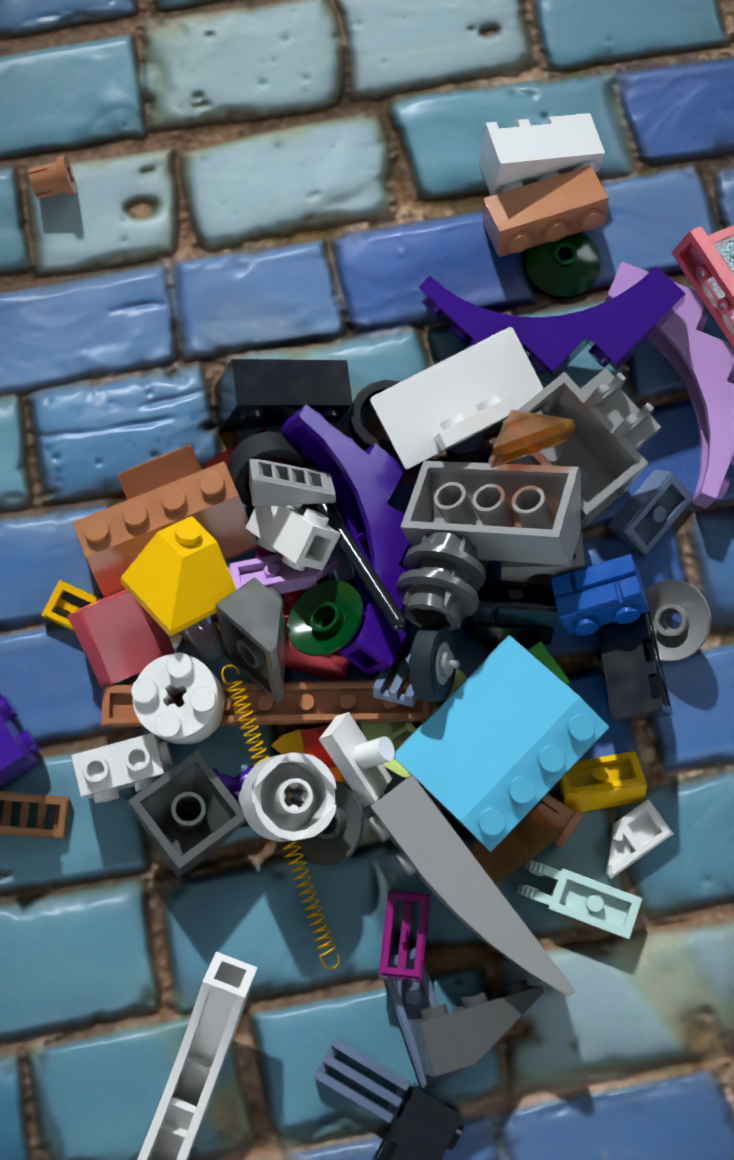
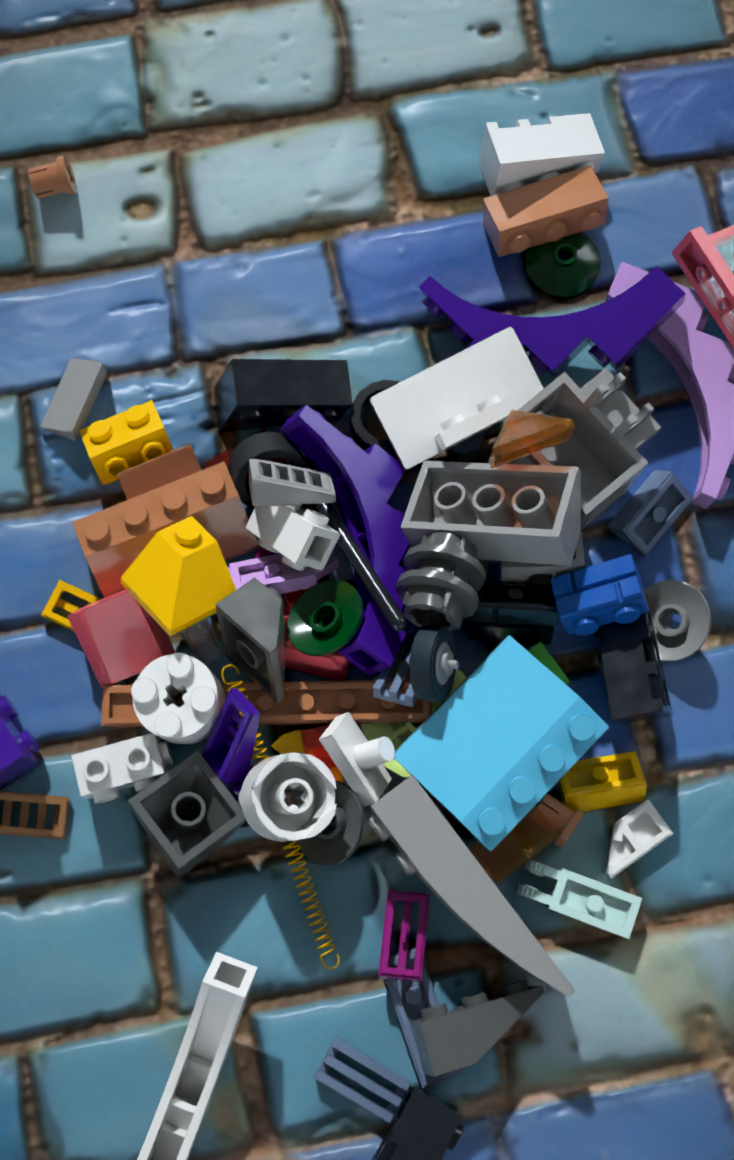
(74, 398): none -> light grey slope
(125, 441): none -> yellow bracket
(230, 748): none -> dark purple slope

